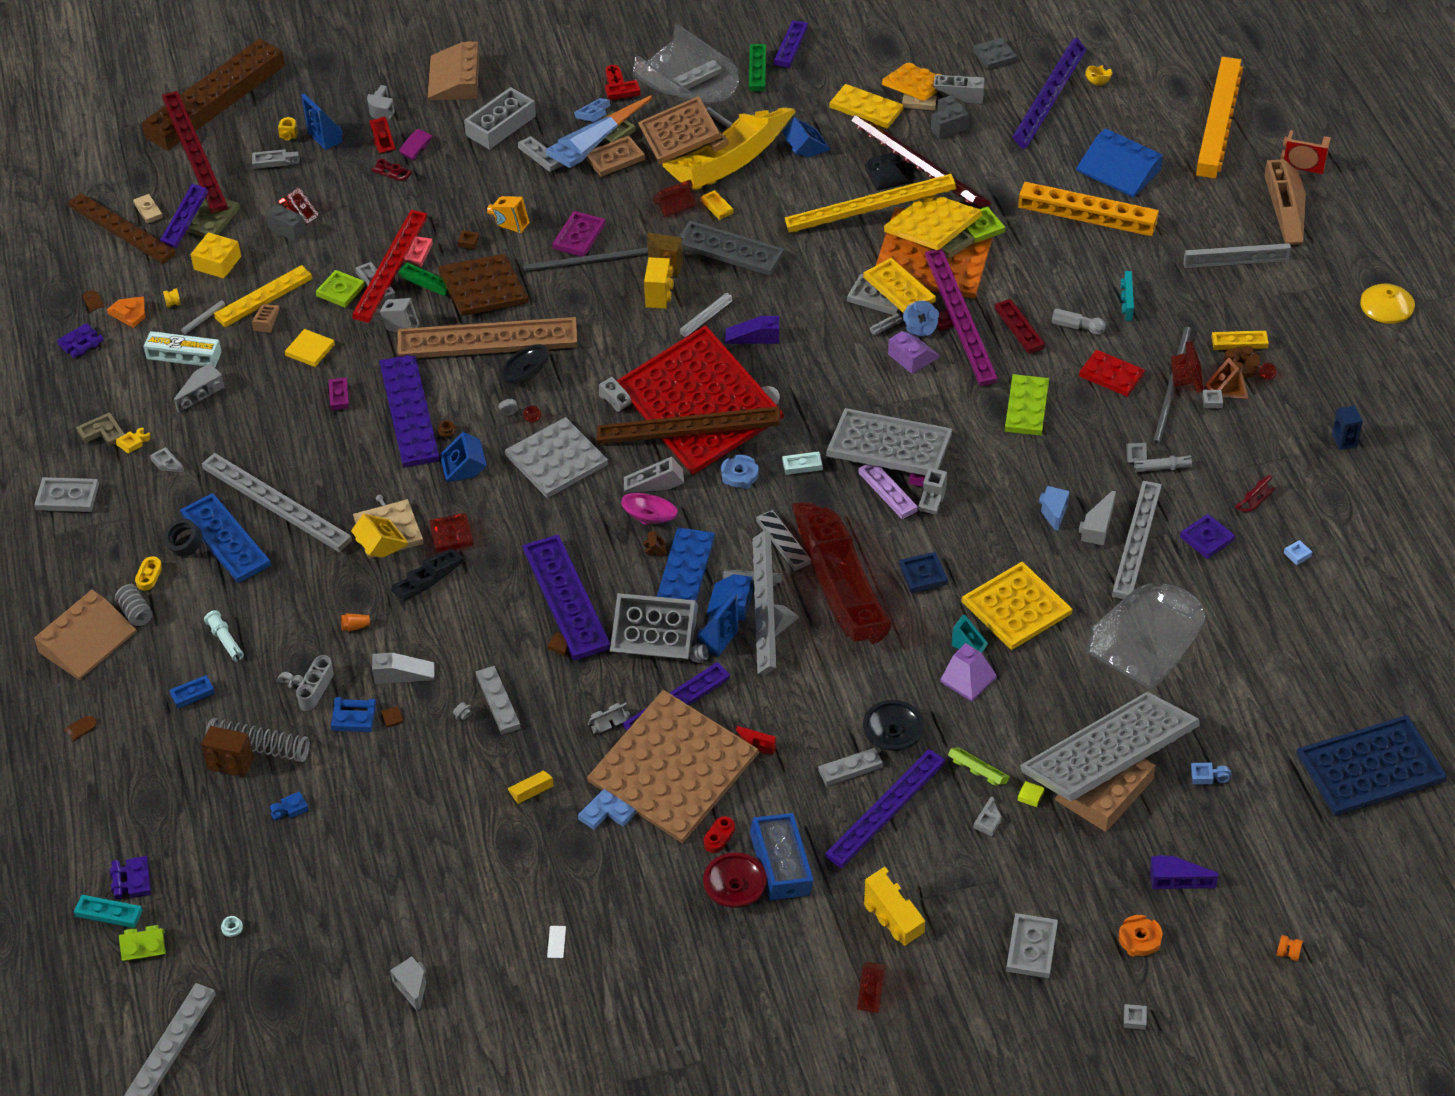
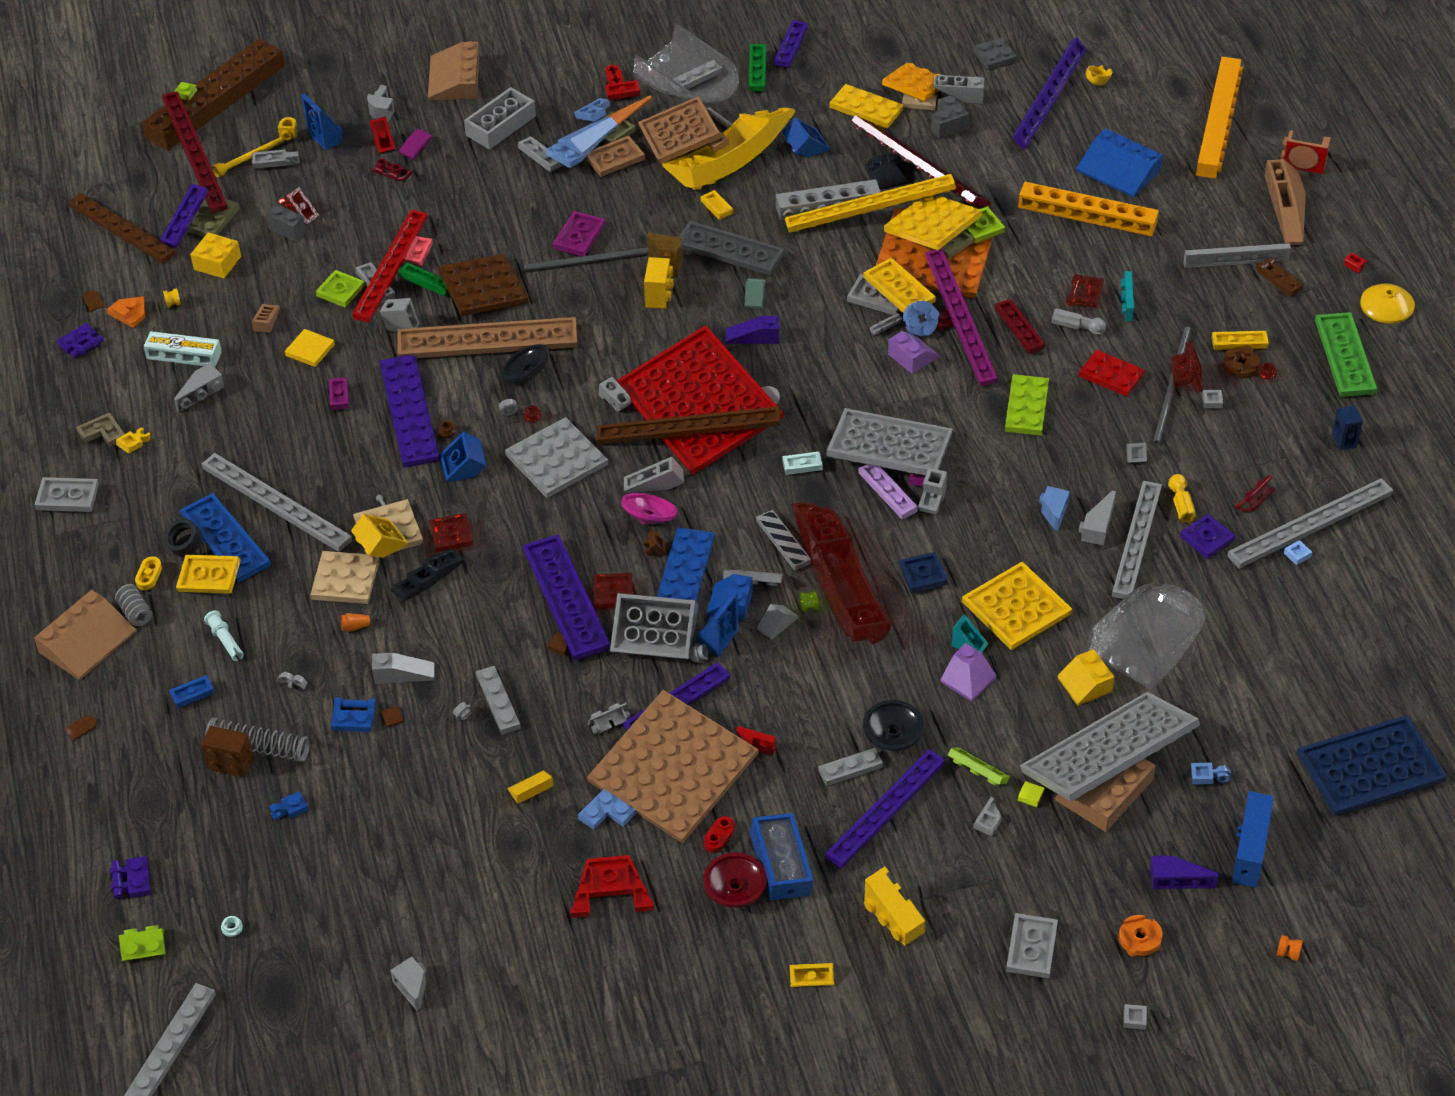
(108, 911): teal plate -> none
(148, 208): tan plate -> none
(166, 461): light grey tile -> none
(186, 90): none -> lime plate
(203, 317): light grey bar -> none
(208, 574): none -> yellow plate
(220, 168): none -> yellow piece
(263, 296): yellow plate -> none
(314, 683): light grey beam -> none
(345, 577): none -> tan plate
(468, 239): reddish brown plate -> none
(510, 213): light orange torso -> none
(556, 941): white sticker -> none
(608, 585): none -> clear red plate
(608, 878): none -> red wing
(675, 198): clear red bracket -> none
(705, 315): light grey axle -> none
(742, 479): medium blue plate -> none
(754, 293): none -> sand green slope
(764, 603): light grey plate -> none
(809, 600): none -> clear neon green wheel
(811, 199): none -> light grey brick
(811, 974): none -> yellow slope
(871, 986): clear red slope -> none
(1087, 678): none -> yellow slope
(1091, 292): none -> clear red plate
(1164, 463): light grey pin -> none
(1182, 499): none -> yellow piece
(1228, 380): dark orange slope -> none
(1252, 839): none -> blue brick
(1279, 277): none -> reddish brown plate
(1310, 523): none -> light grey plate
(1345, 354): none -> bright green plate
(1354, 262): none -> red piece

